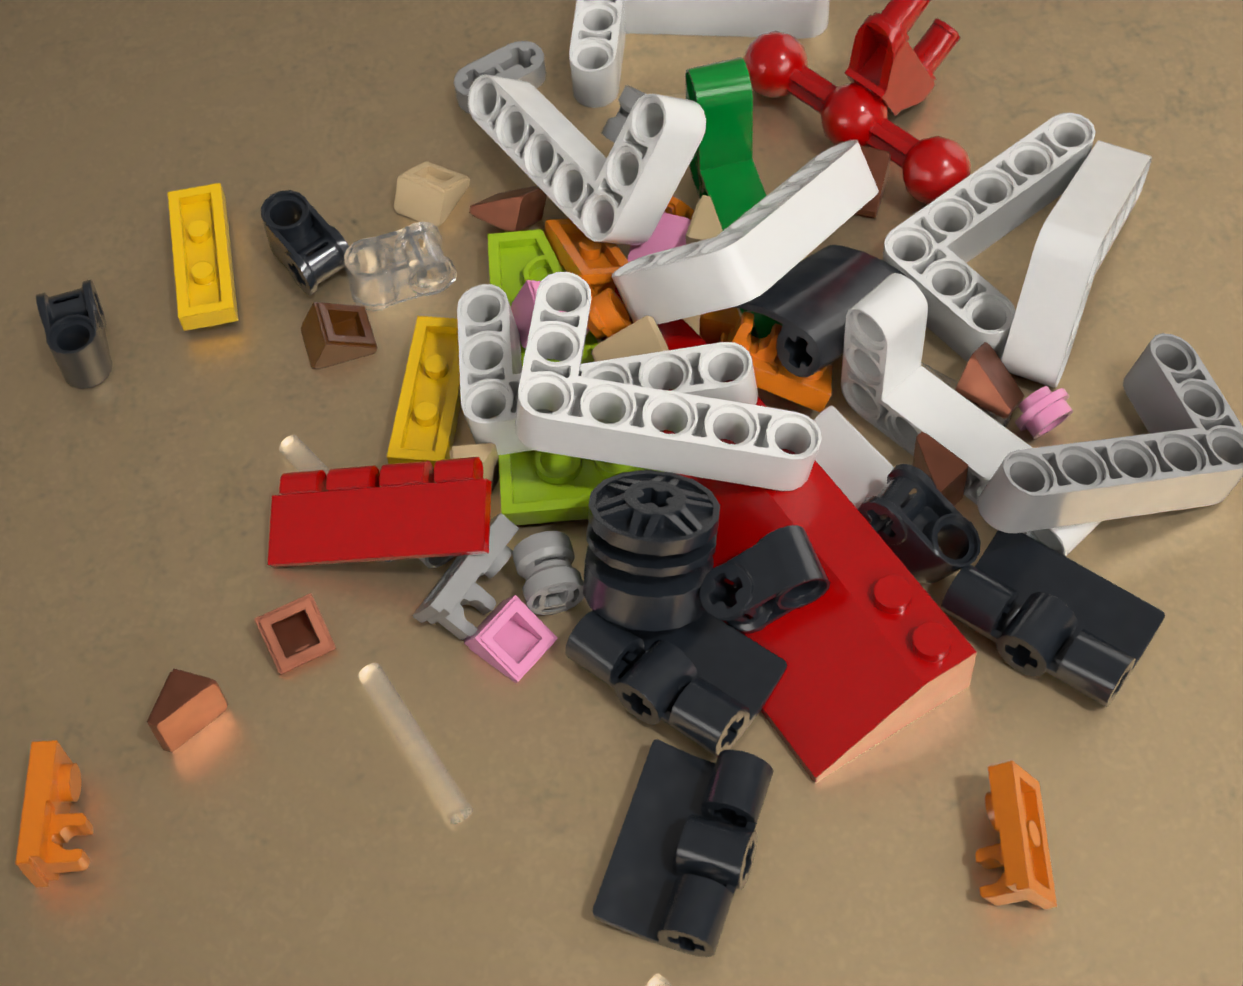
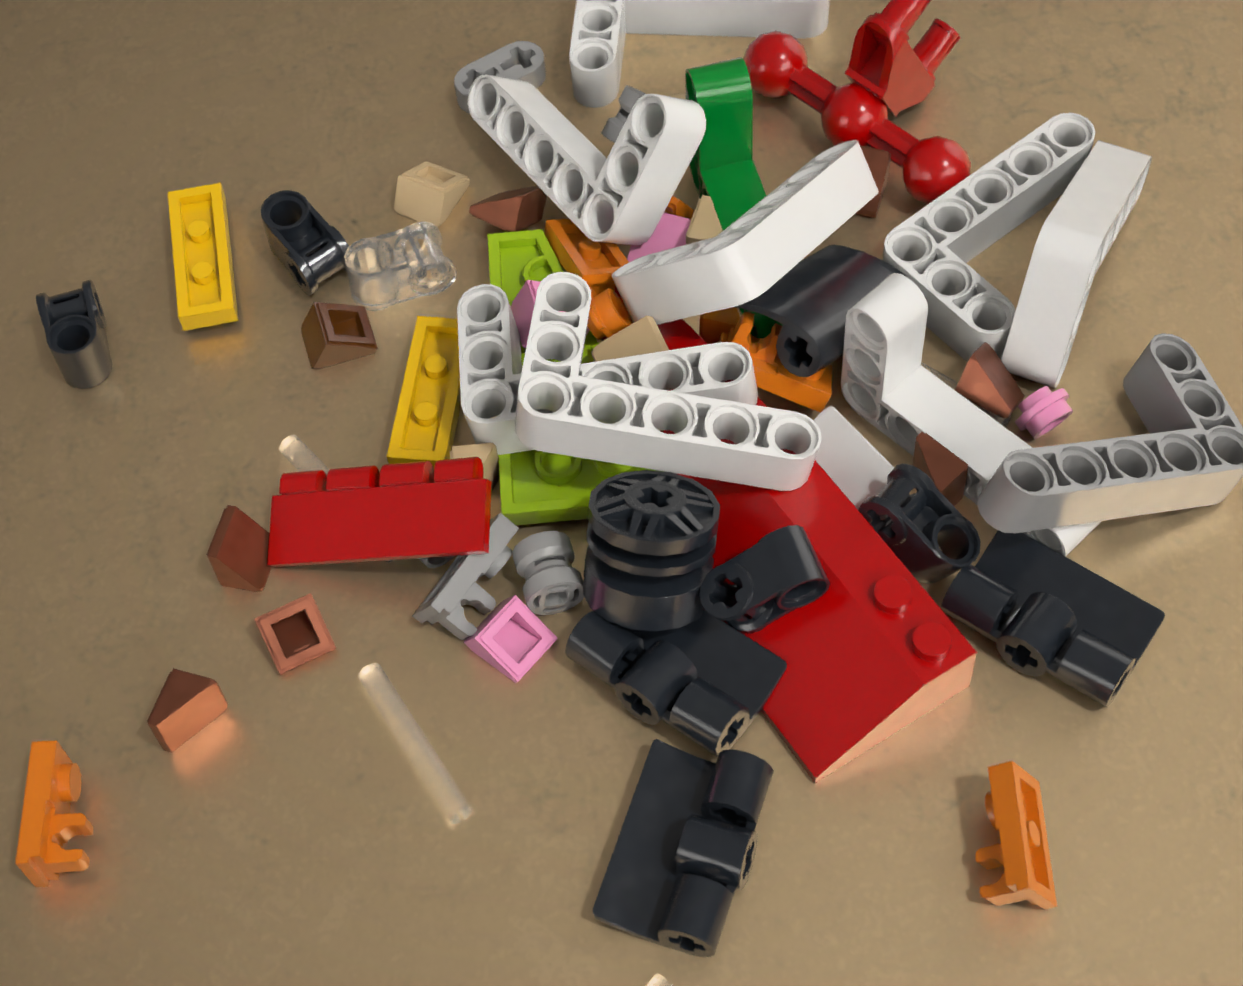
(240, 551): none -> copper slope

